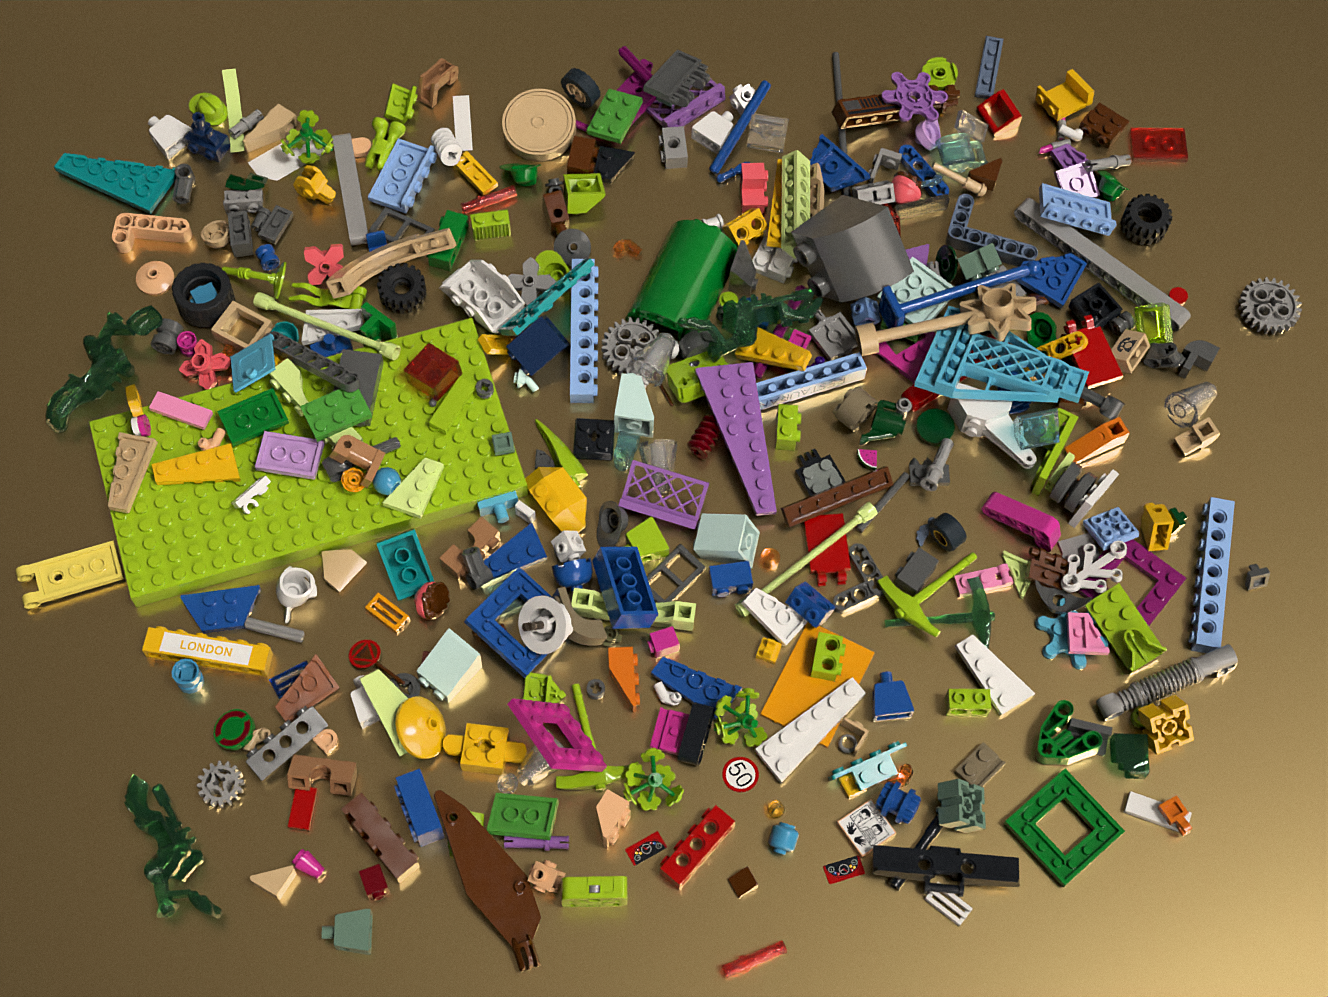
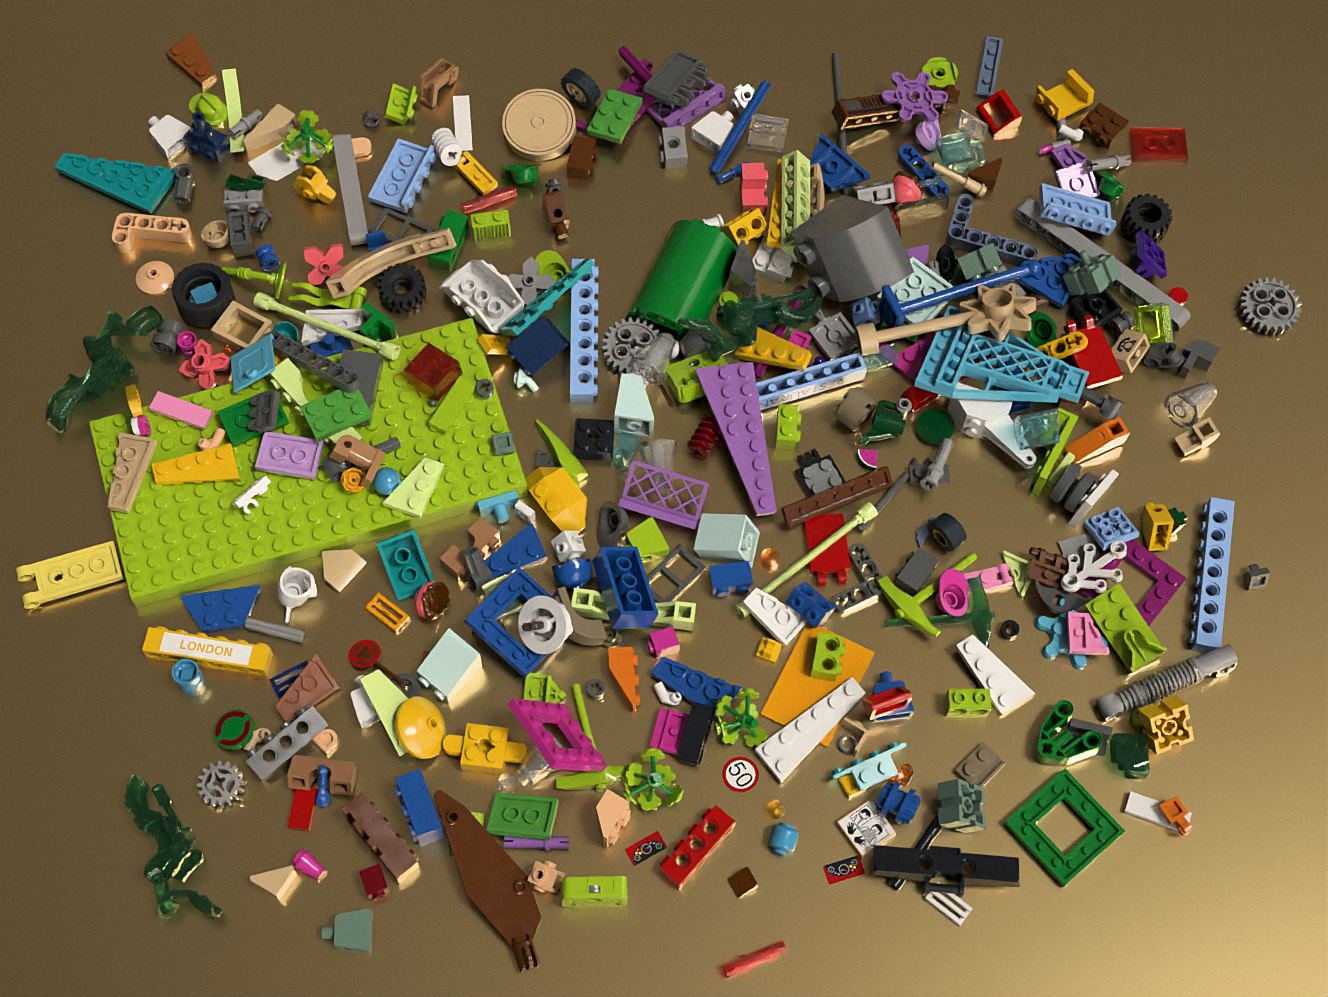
(192, 60): none -> dark orange wing
(265, 411): none -> dark grey plate
(275, 224): dark grey plate -> none
(323, 795): none -> blue piece
(371, 117): none -> dark grey plate
(380, 147): lime piece -> none
(572, 236): dark grey dish -> none
(582, 192): lime slope -> none
(612, 162): black wing -> none
(626, 245): clear orange arm -> none
(886, 158): light grey bracket -> none
(886, 357): none -> clear light blue plate
(887, 702): none -> red tile
(952, 593): none -> dark pink piece
(1014, 625): none -> black bush
(1024, 518): dark pink beam -> none
(1091, 274): none -> sand green brick
(1148, 257): none -> dark purple piece

